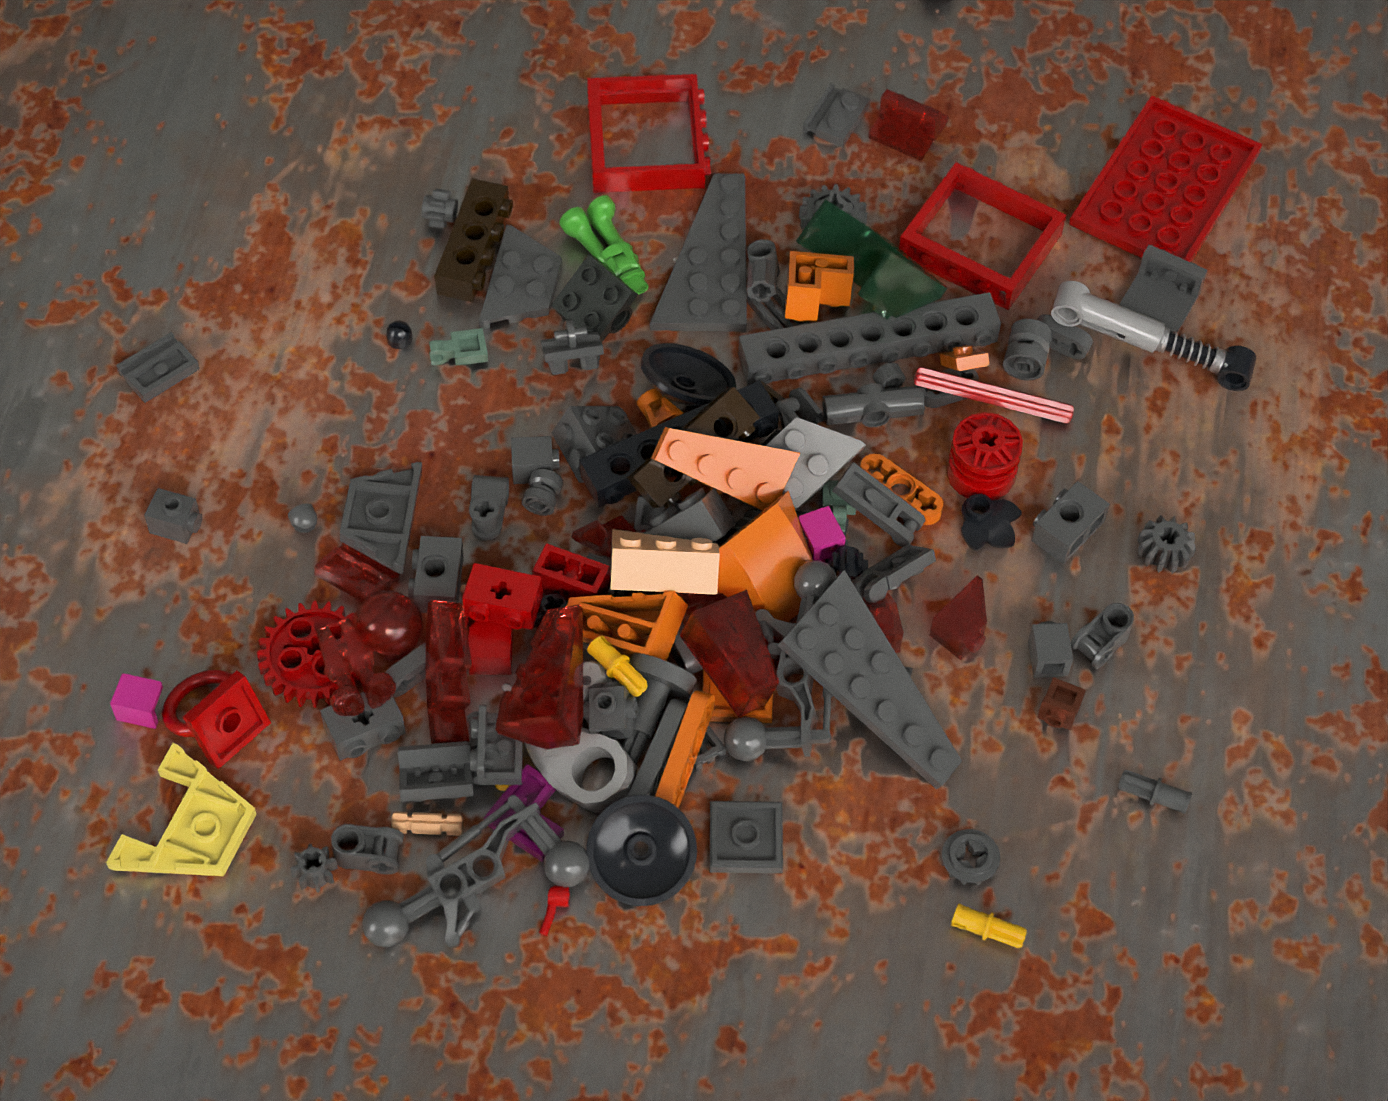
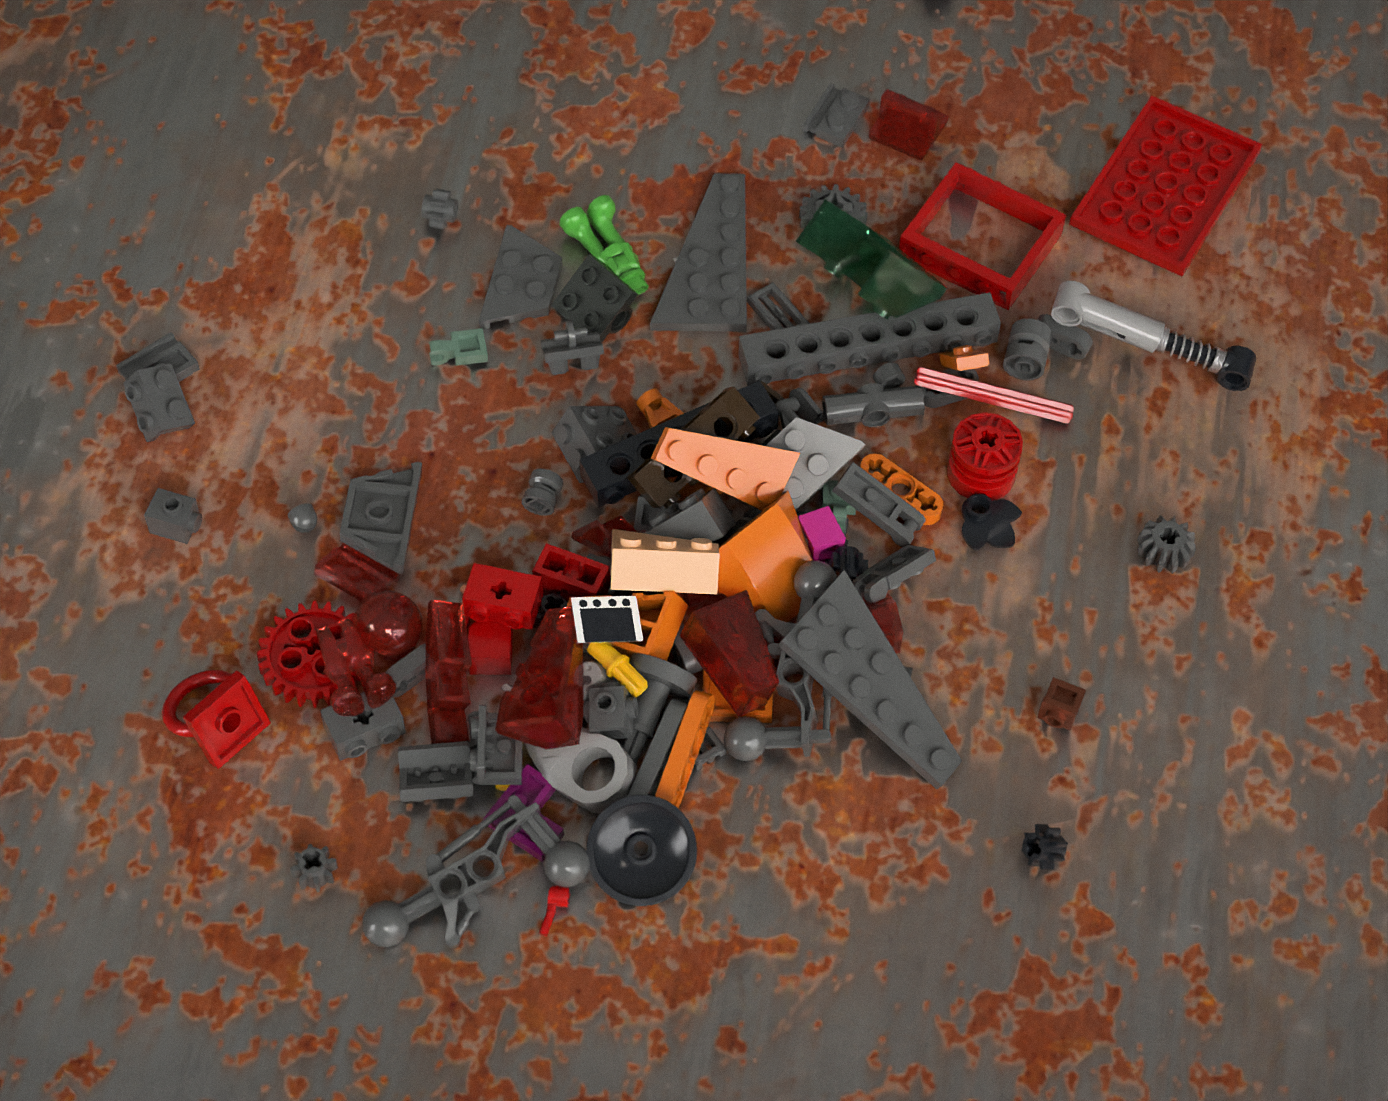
(136, 700): dark pink panel -> none
(158, 401): none -> dark grey bracket
(202, 831): light yellow wing -> none
(370, 848): dark grey piece -> none
(399, 334): black hinge -> none
(427, 823): light nougat axle -> none
(439, 556): dark grey brick -> none
(473, 240): dark brown brick -> none
(488, 505): dark grey piece -> none
(532, 454): dark grey brick -> none
(606, 619): none -> black sticker
(648, 90): red window -> none
(685, 373): black dish -> none
(746, 837): dark grey tile -> none
(762, 270): dark grey piece -> none
(816, 281): orange brick -> none
(962, 621): clear red slope -> none
(979, 845): dark grey gear -> none
(988, 926): yellow axle -> none
(1044, 846): none -> black gear
(1050, 649): dark grey brick -> none
(1063, 537): dark grey brick -> none
(1101, 639): dark grey piece -> none
(1155, 791): dark grey axle -> none
(1165, 287): dark grey bracket -> none

